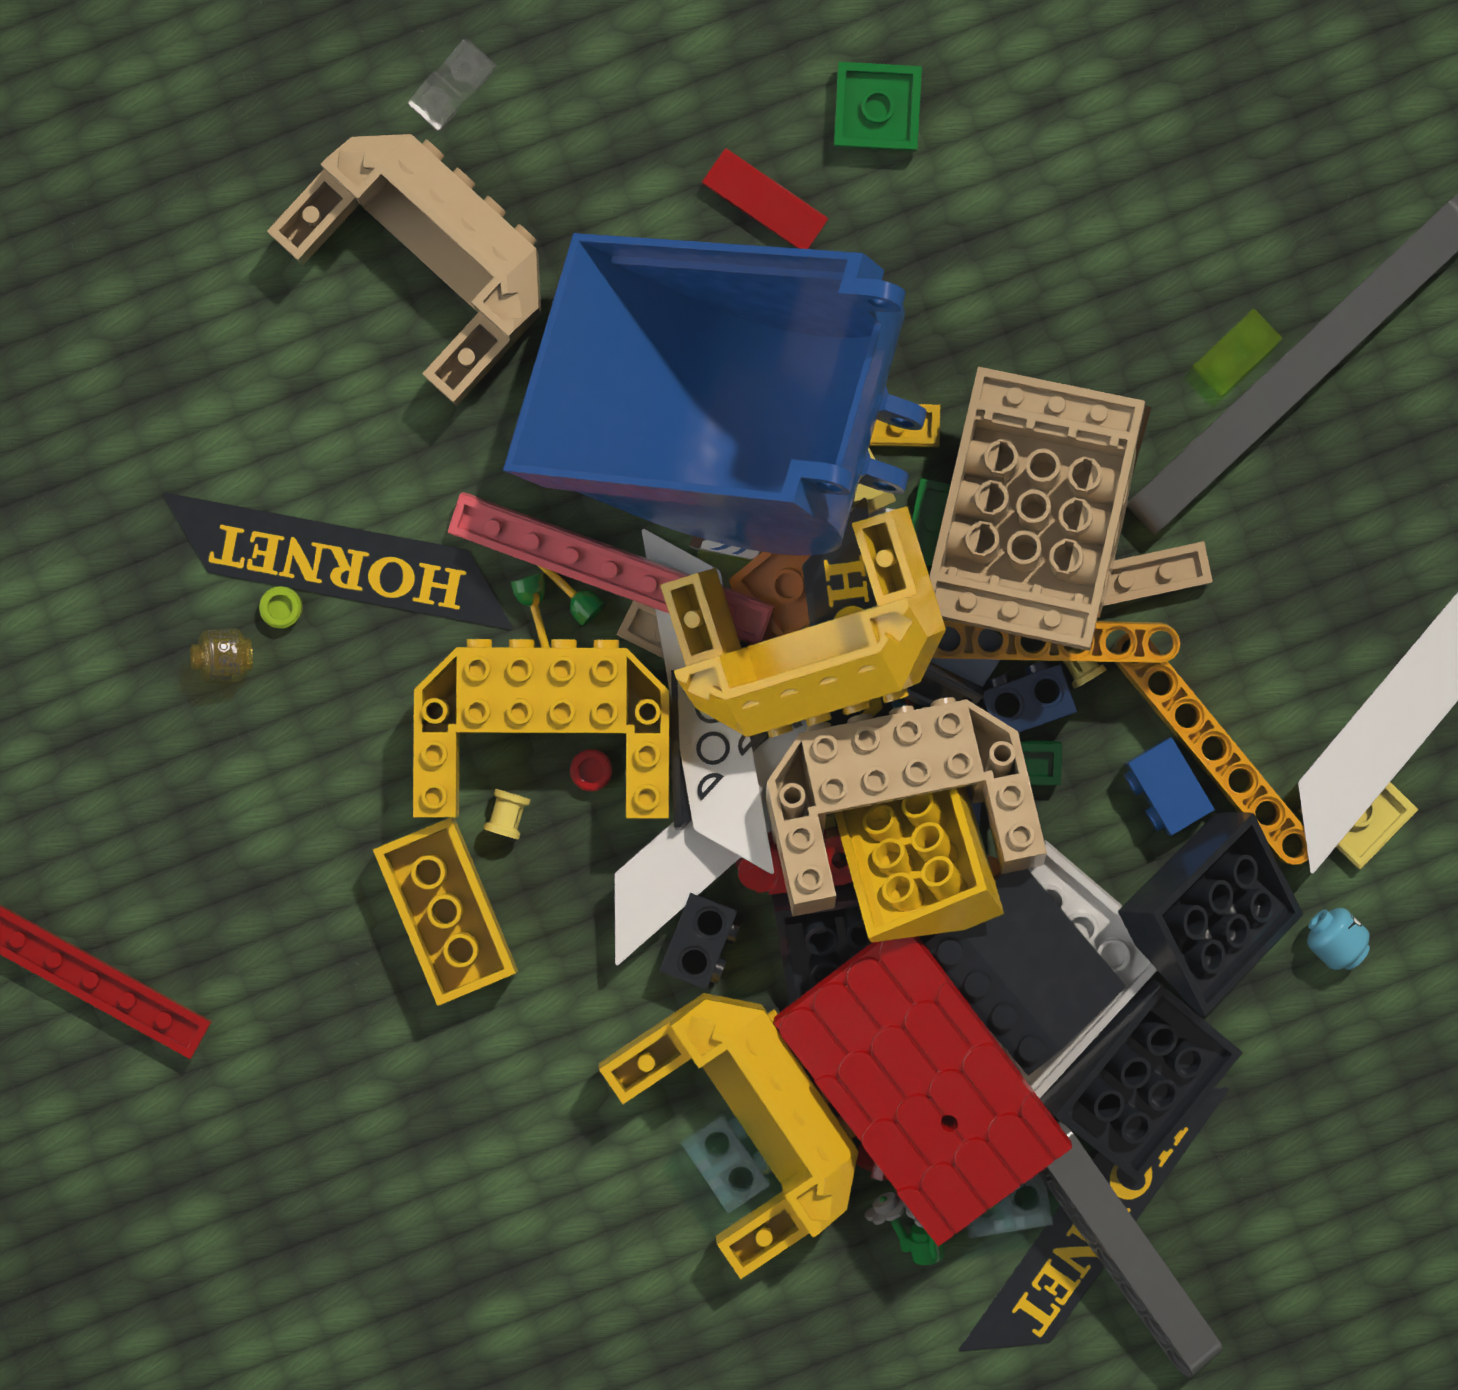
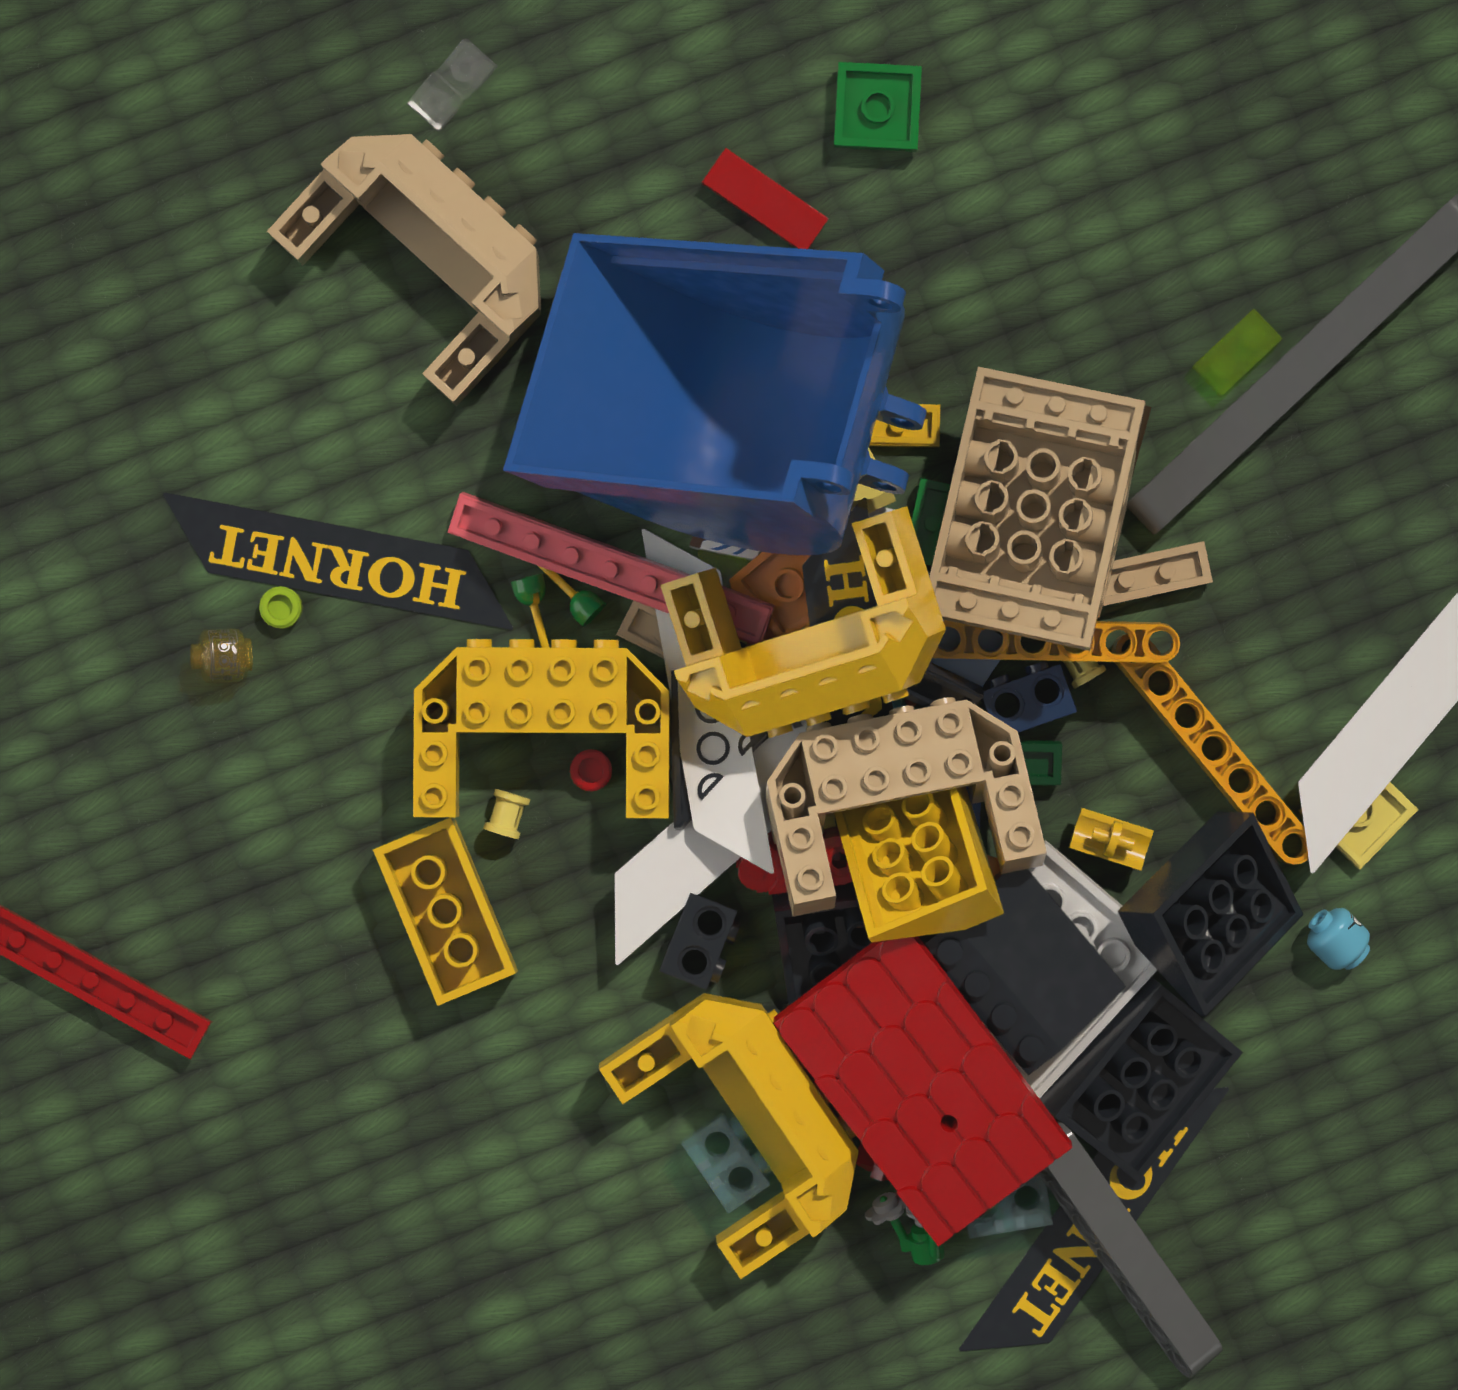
(1111, 839): none -> yellow hips
(1167, 786): blue brick -> none

